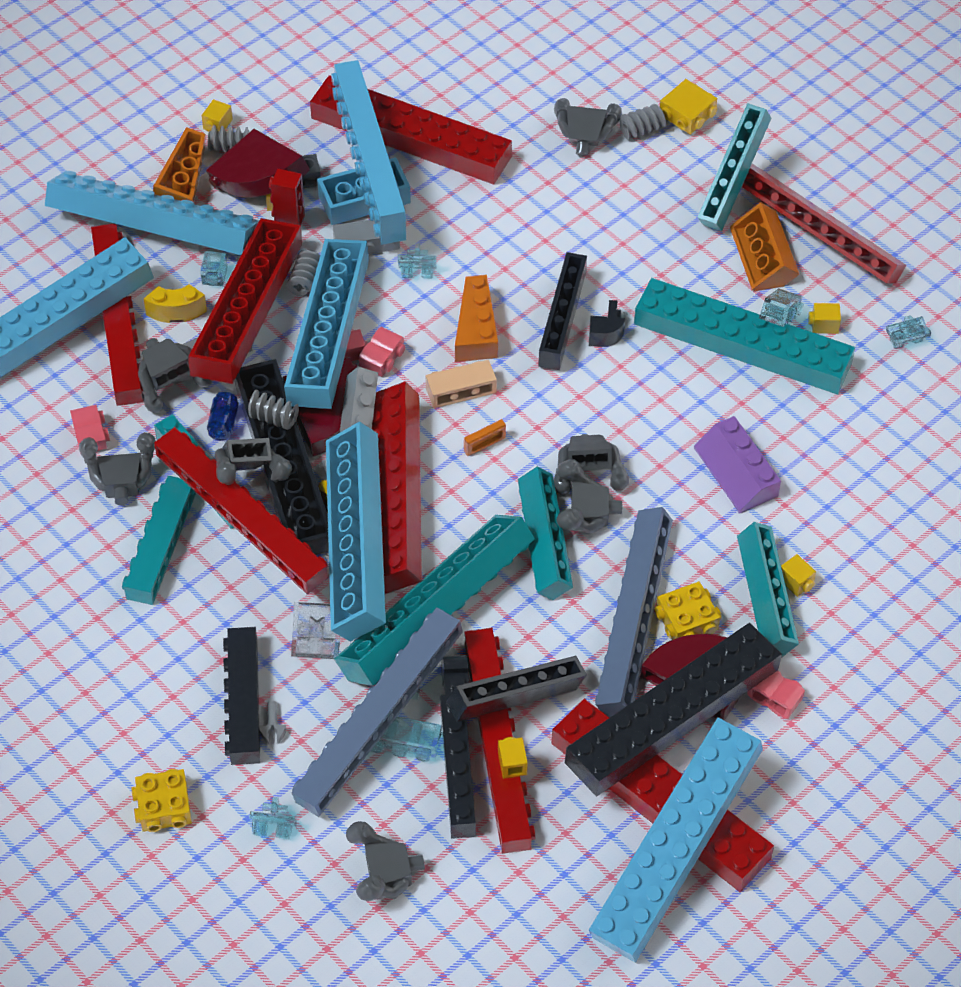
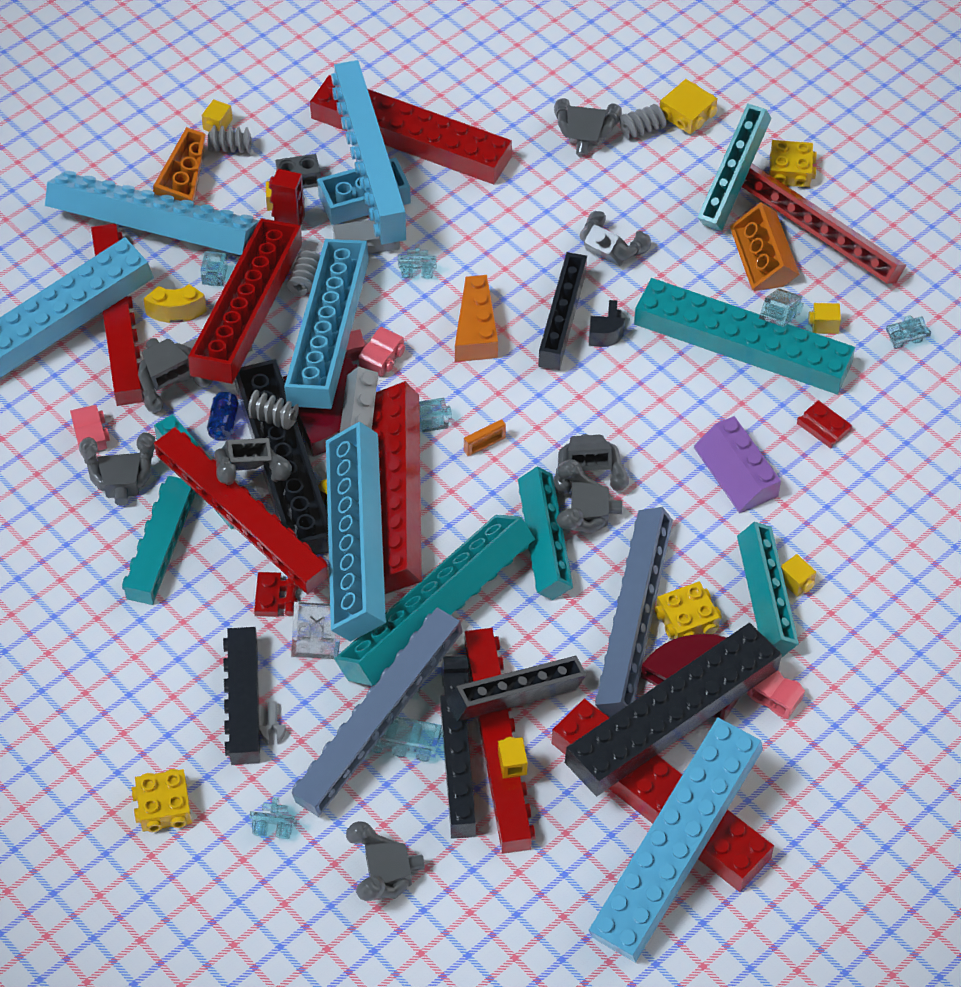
(251, 163): dark red brick -> none
(268, 595): none -> red plate
(434, 414): none -> clear light blue brick
(461, 383): light nougat brick -> none
(609, 245): none -> dark grey torso
(792, 162): none -> yellow brick
(824, 424): none -> red plate

